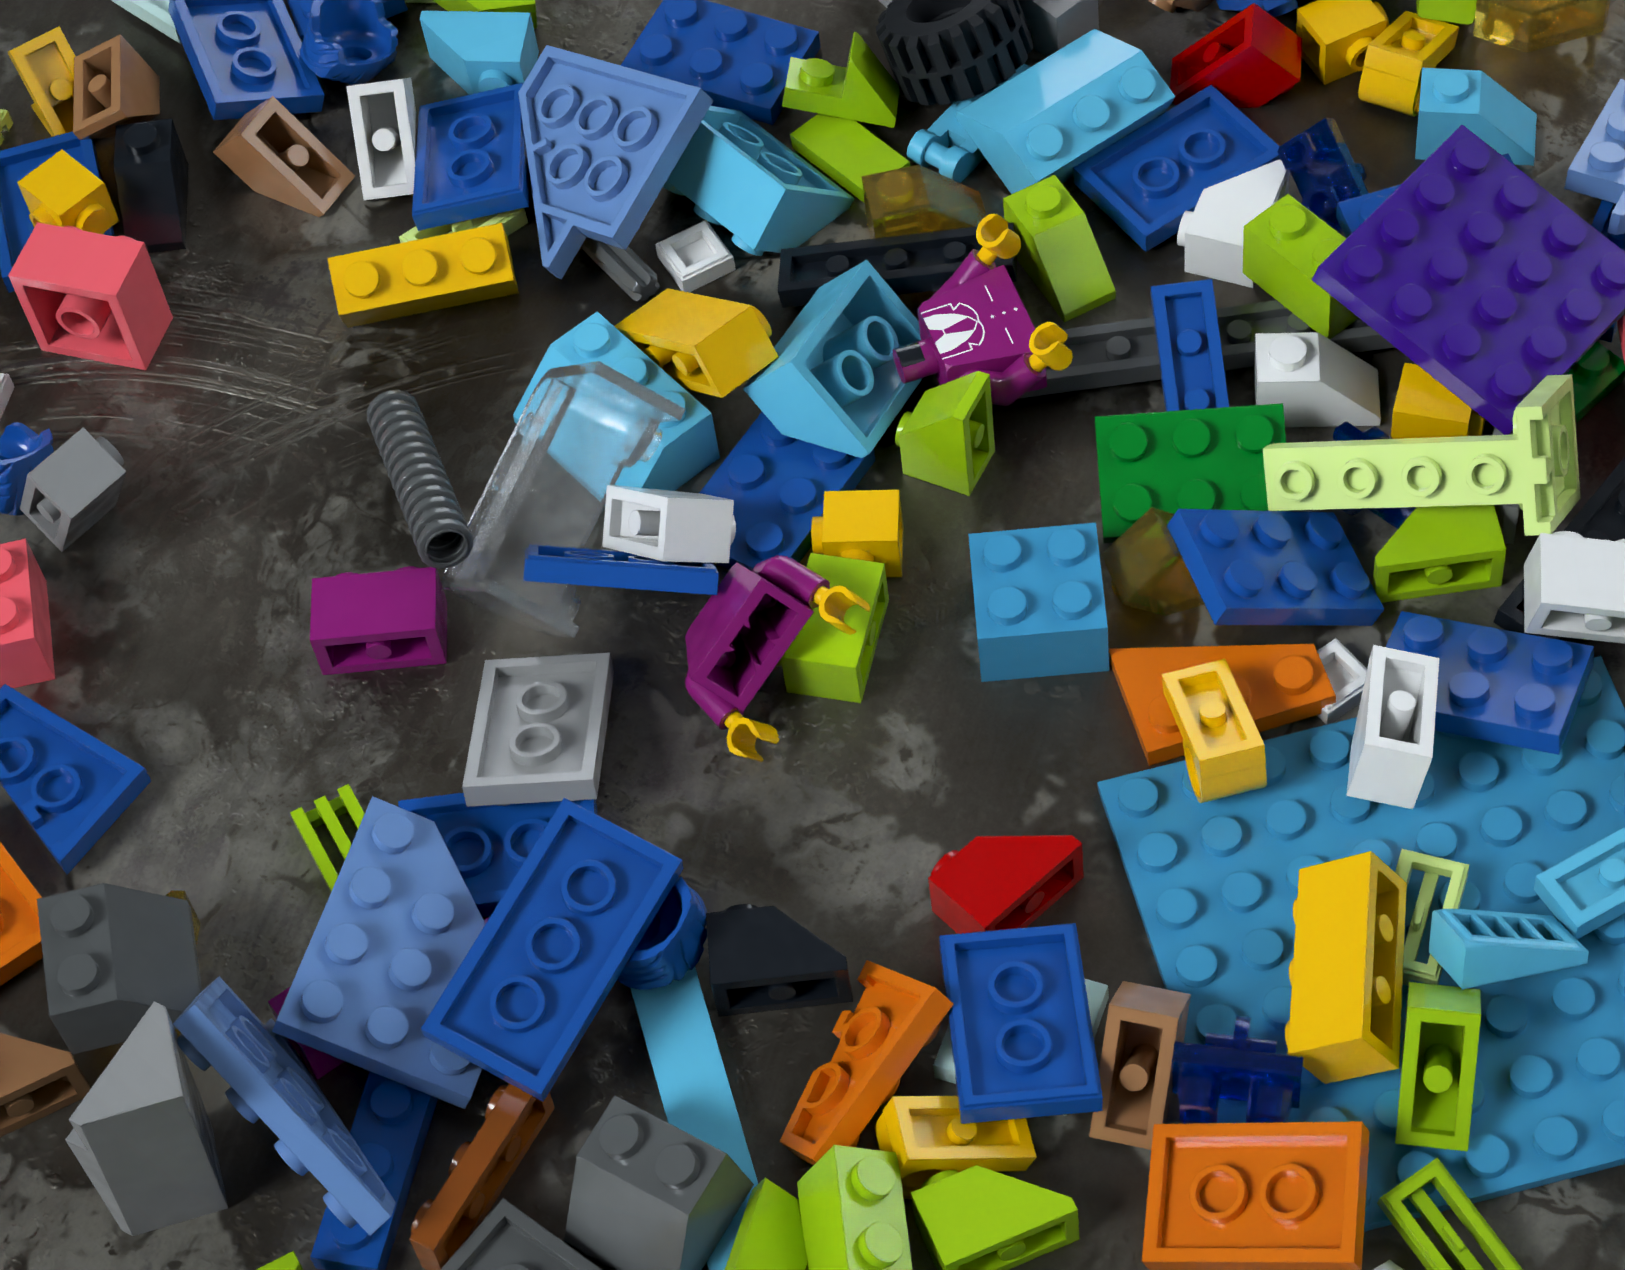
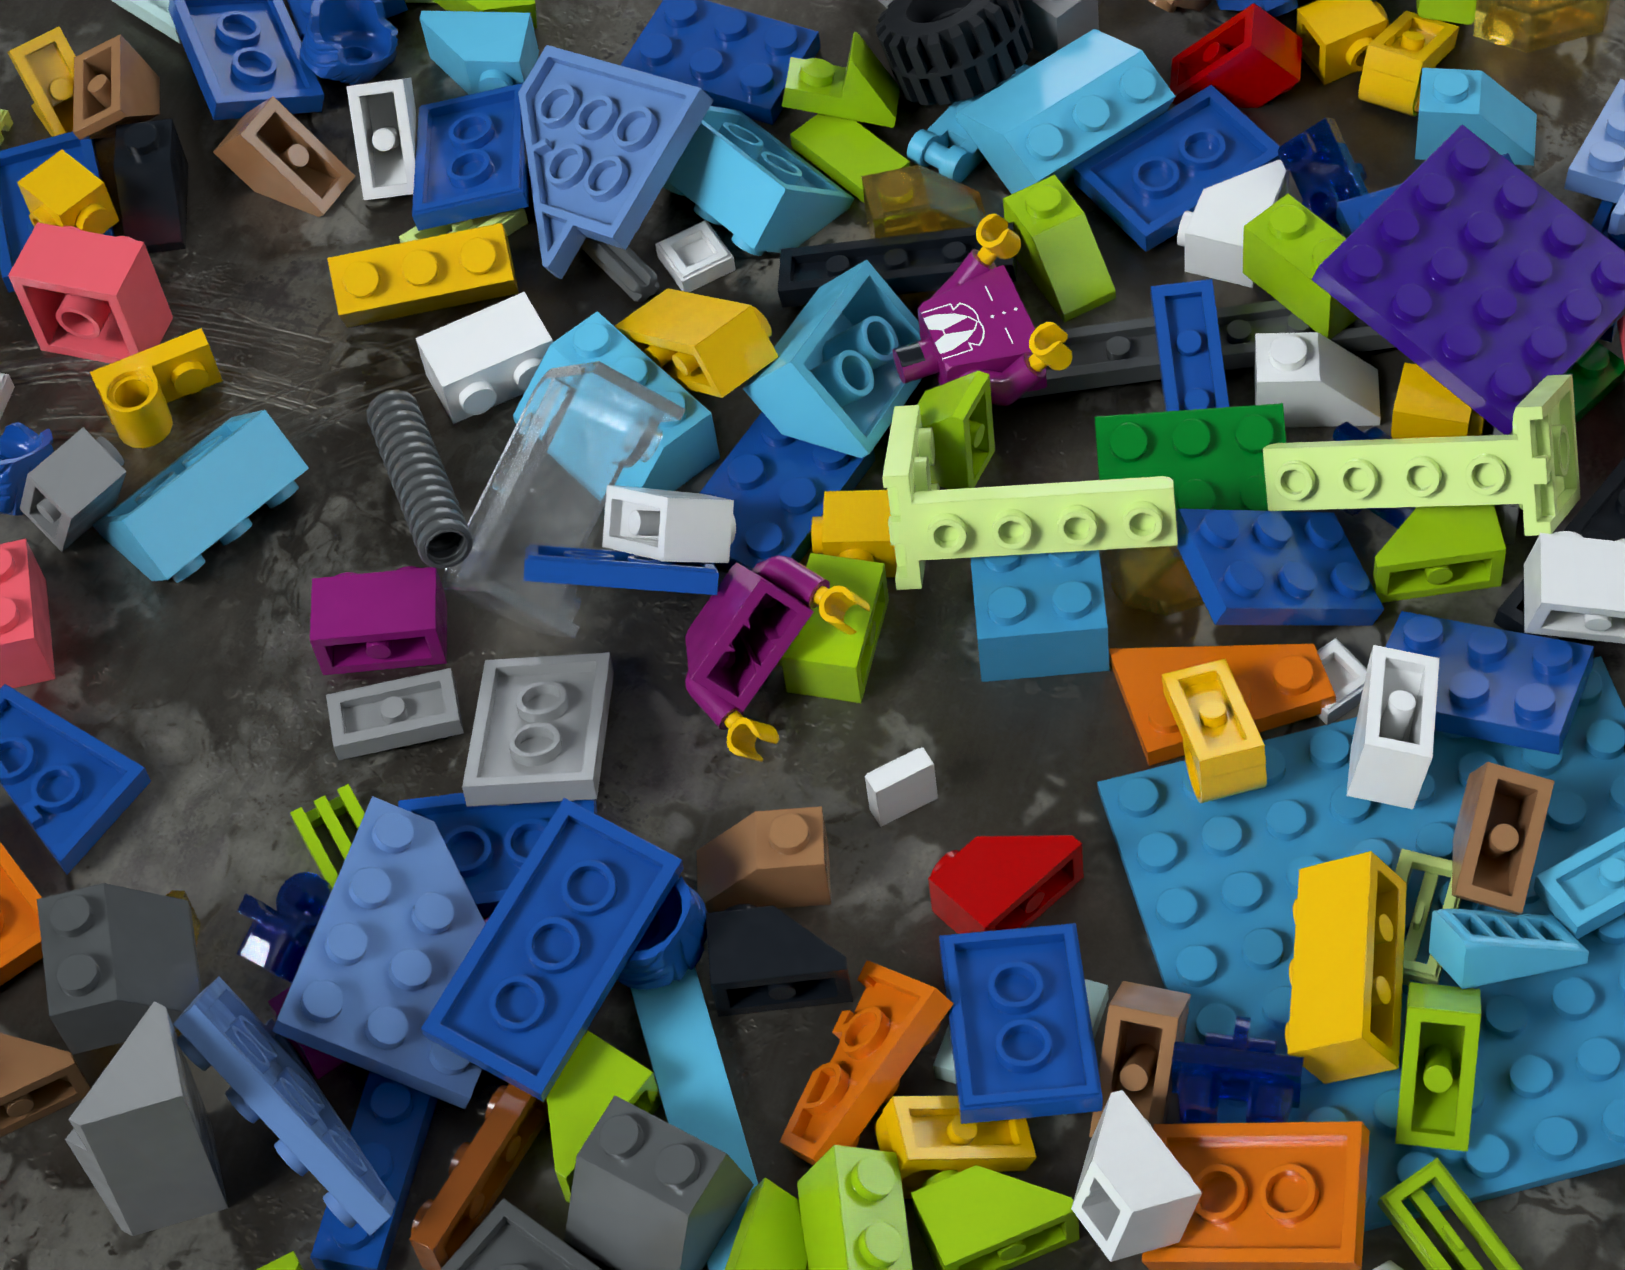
(141, 386): none -> yellow plate
(204, 497): none -> medium azure slope
(282, 935): none -> clear blue hips
(394, 714): none -> light grey plate
(484, 356): none -> white brick
(584, 1092): none -> lime slope
(767, 862): none -> medium nougat slope
(901, 786): none -> white tile
(1012, 518): none -> yellowish green bracket
(1132, 1186): none -> white slope
(1499, 836): none -> medium nougat slope

